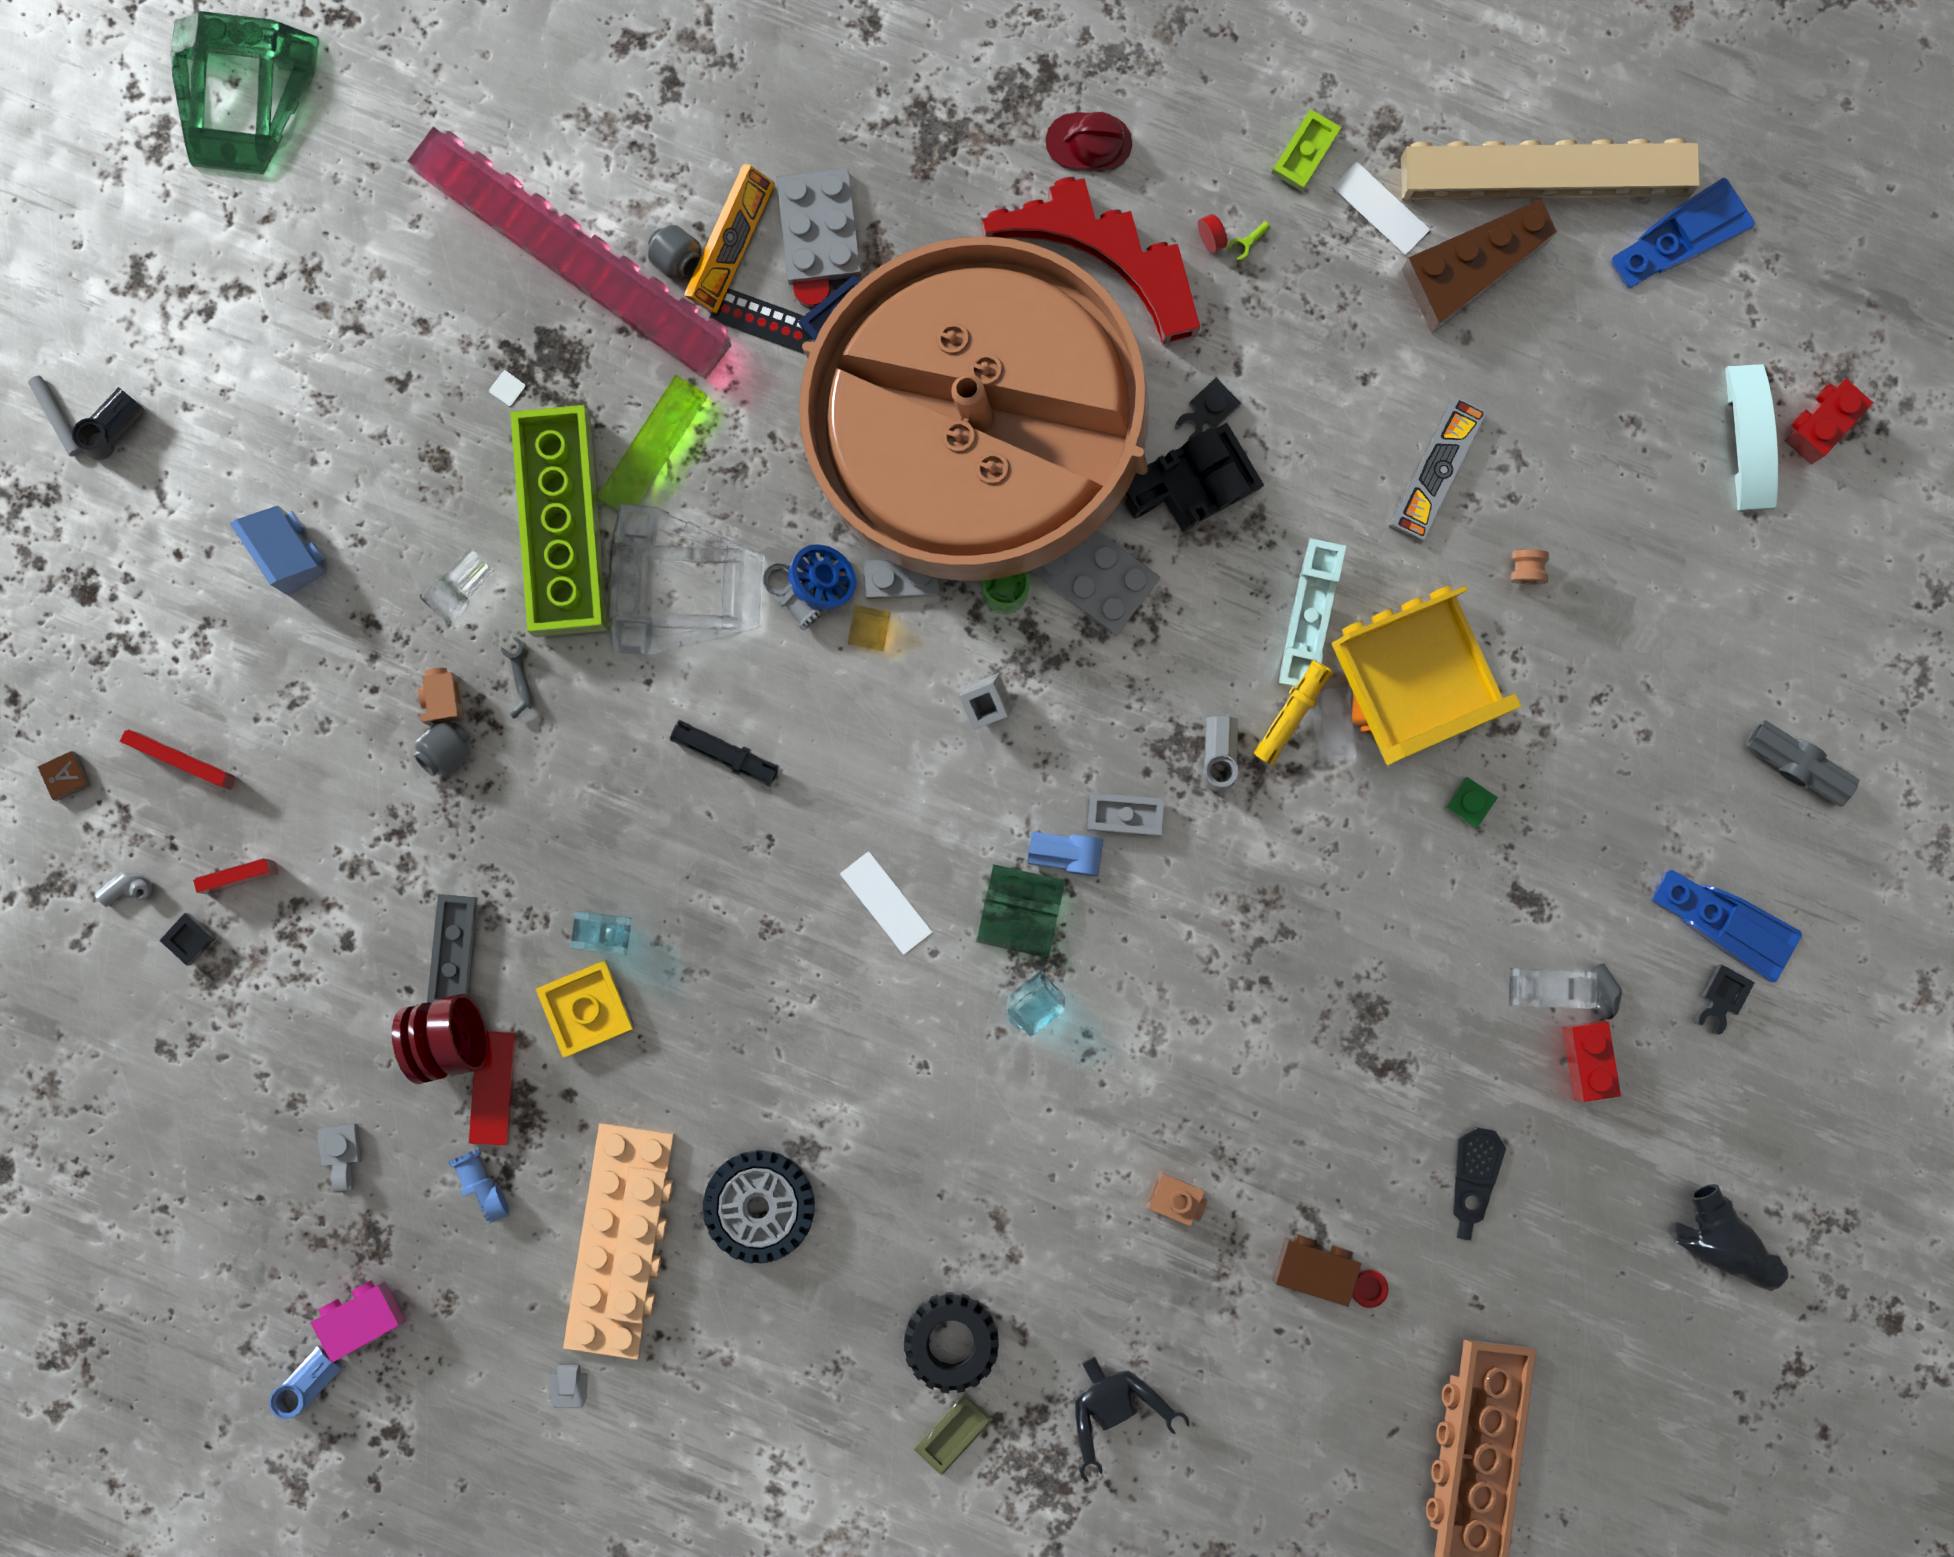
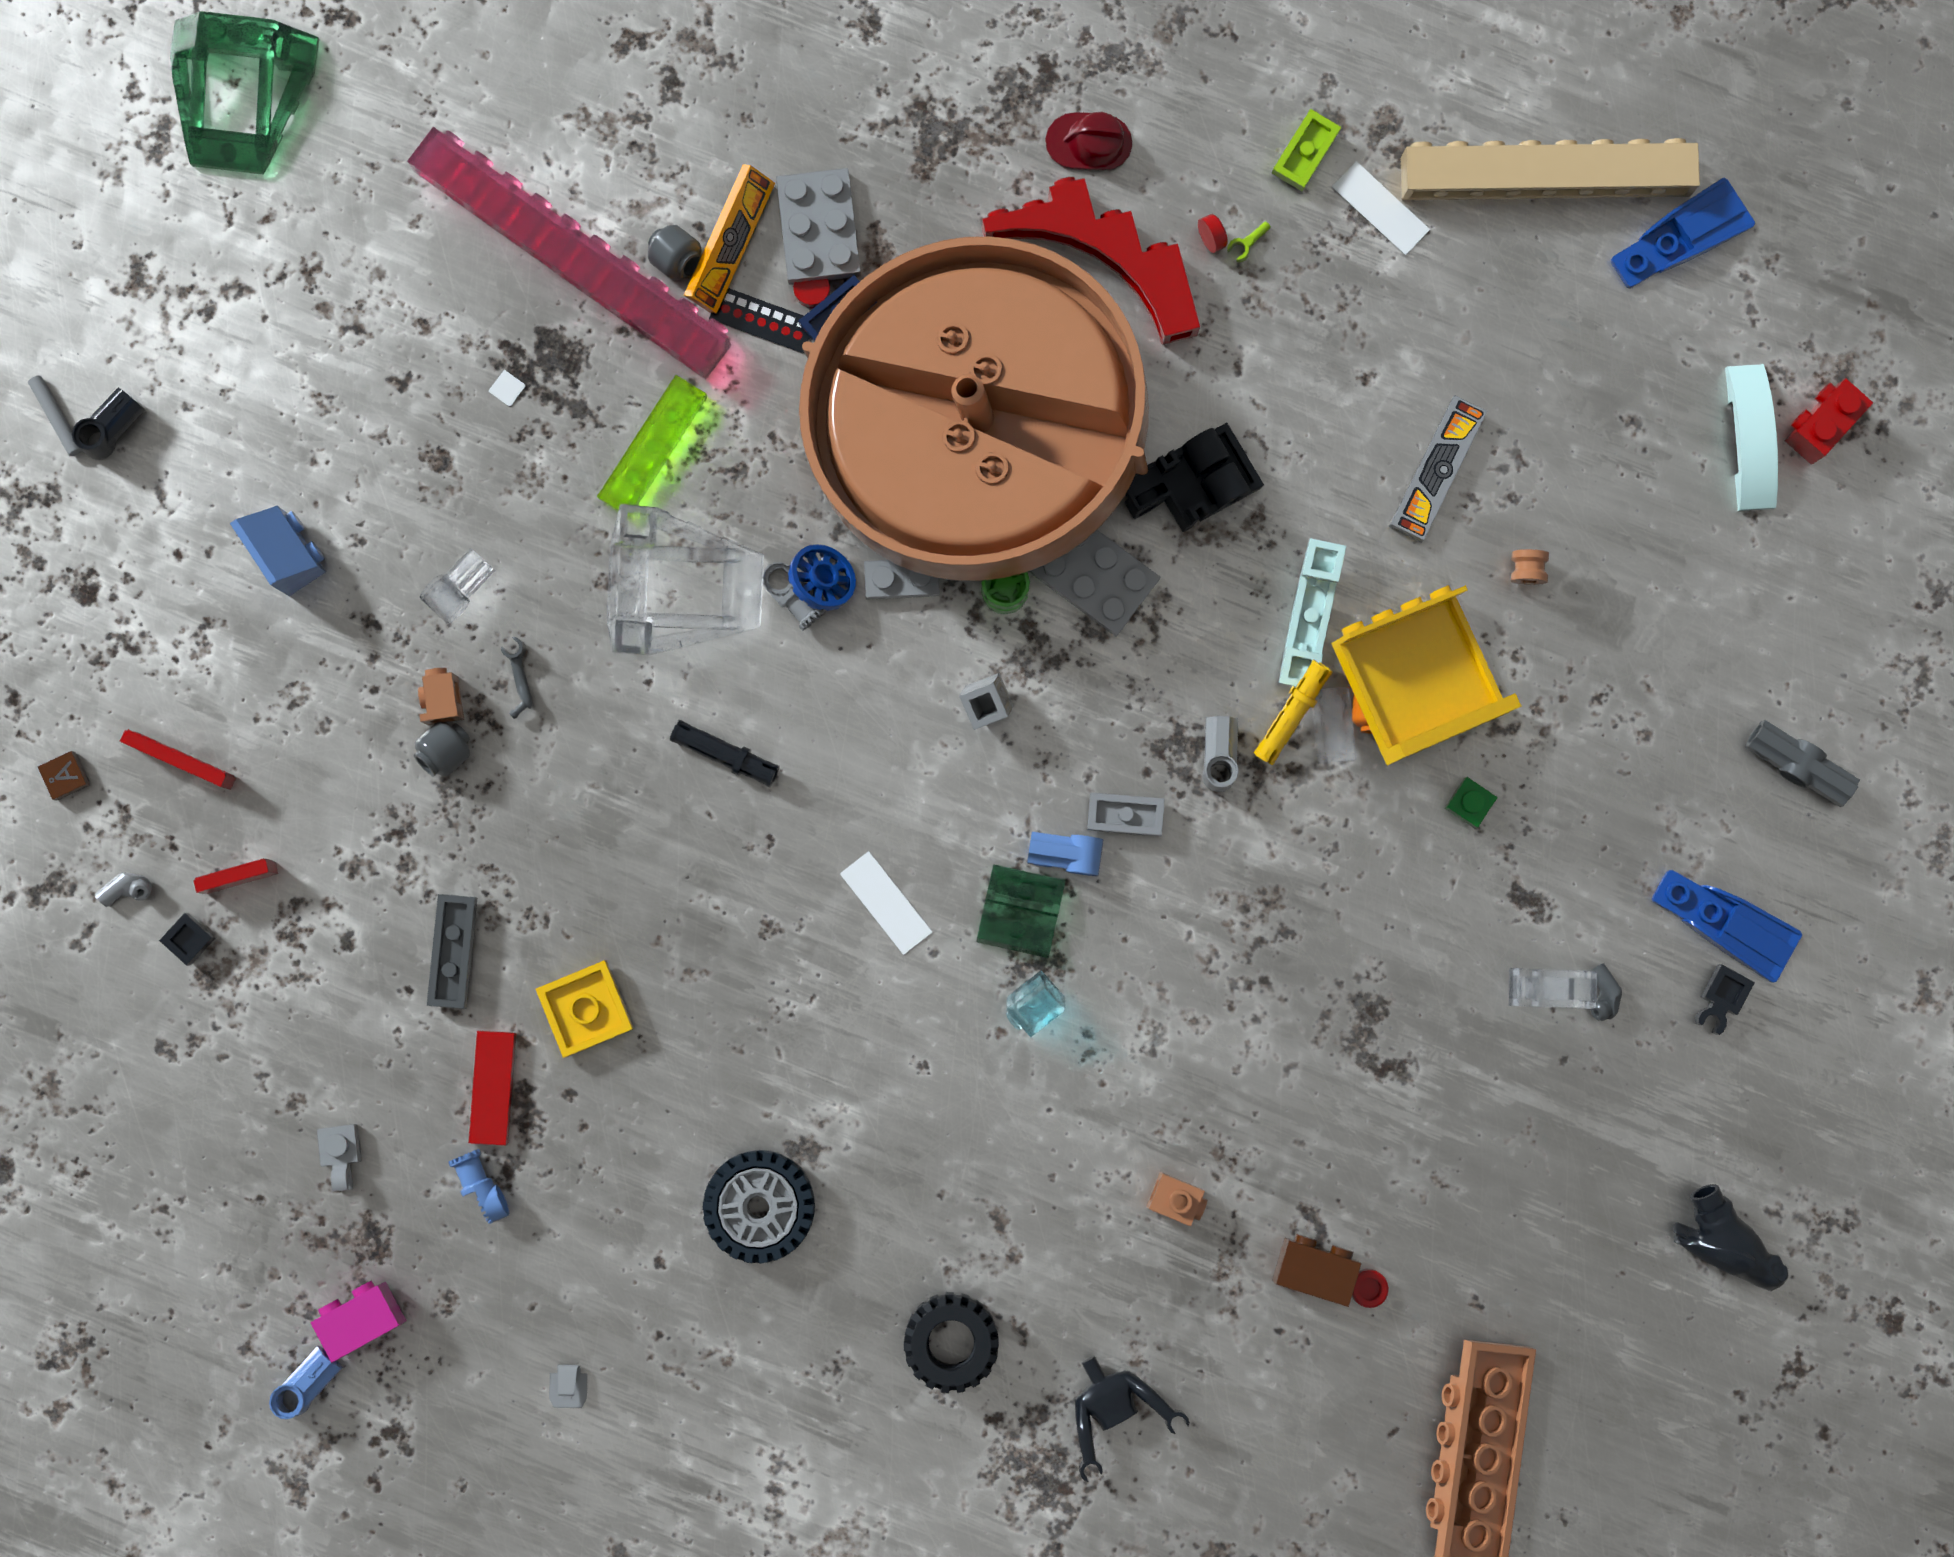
(440, 1039): dark red wheel -> none
(558, 521): lime brick -> none
(601, 933): clear light blue brick -> none
(620, 1241): light nougat plate -> none
(869, 628): clear yellow slope -> none
(953, 1433): olive tile -> none
(1211, 407): black plate -> none
(1472, 263): reddish brown wedge -> none
(1475, 1183): black piece -> none
(1591, 1061): red brick -> none

